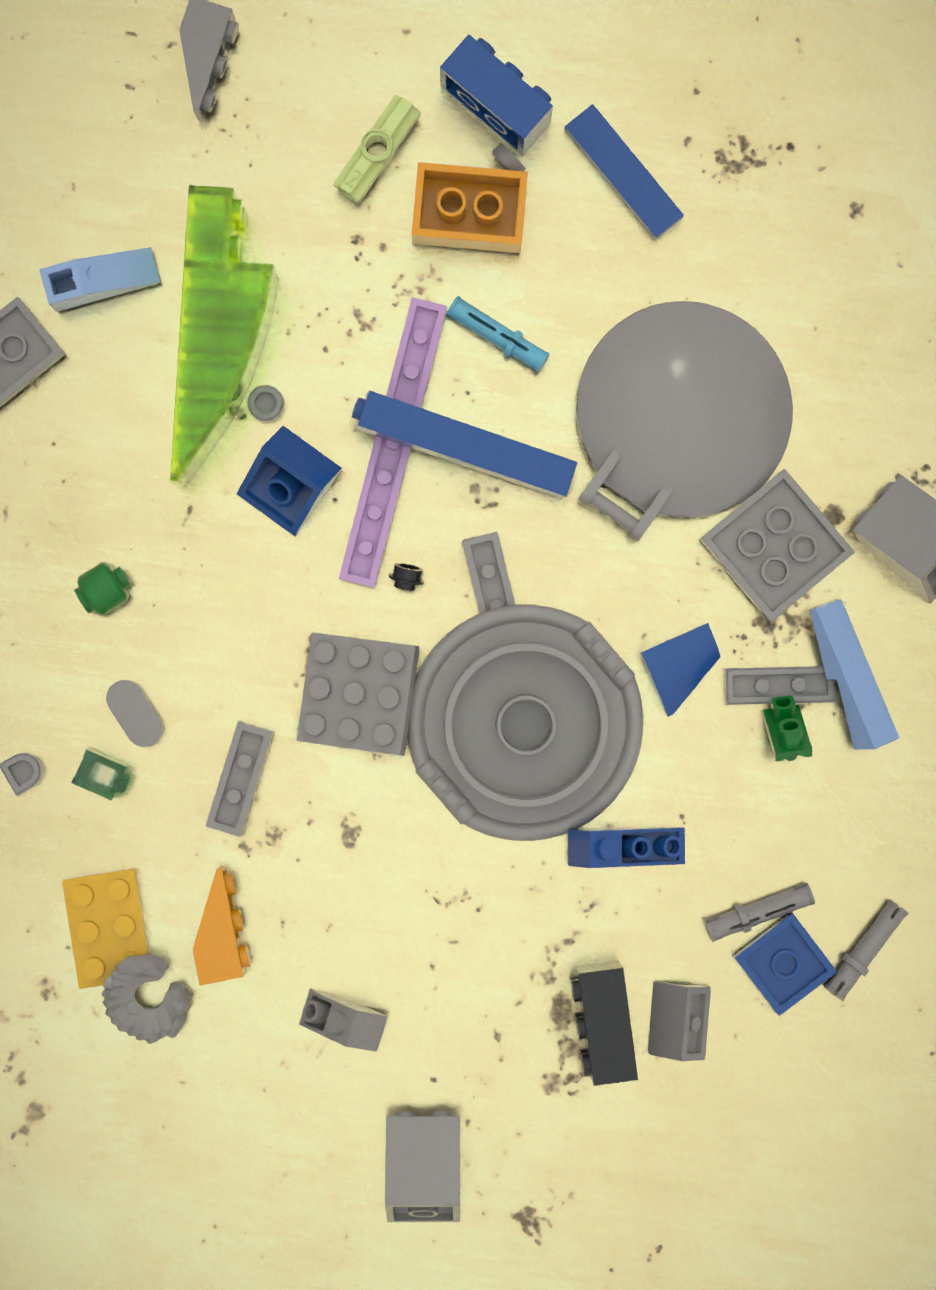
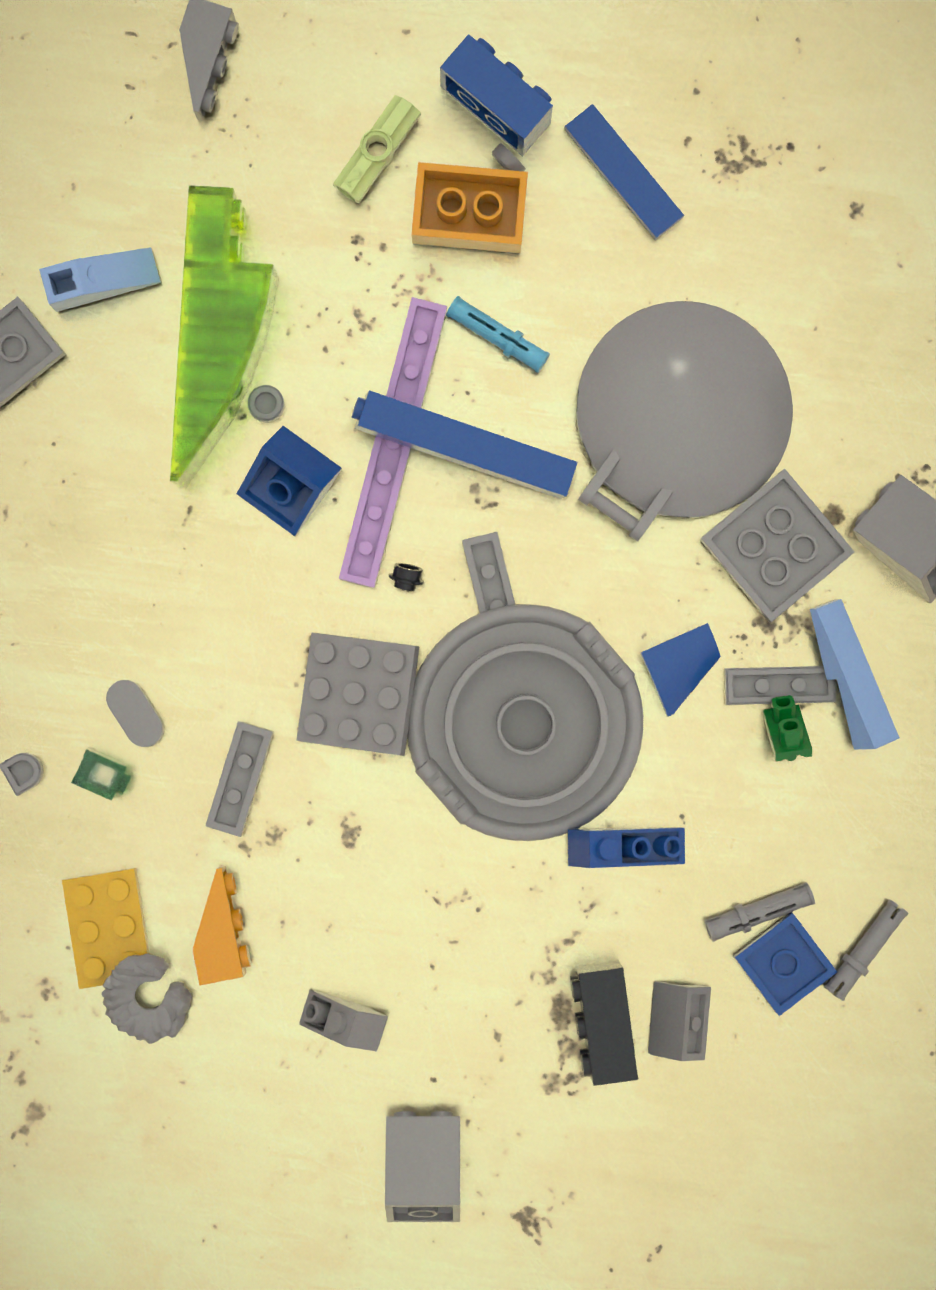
(102, 588): green head -> none

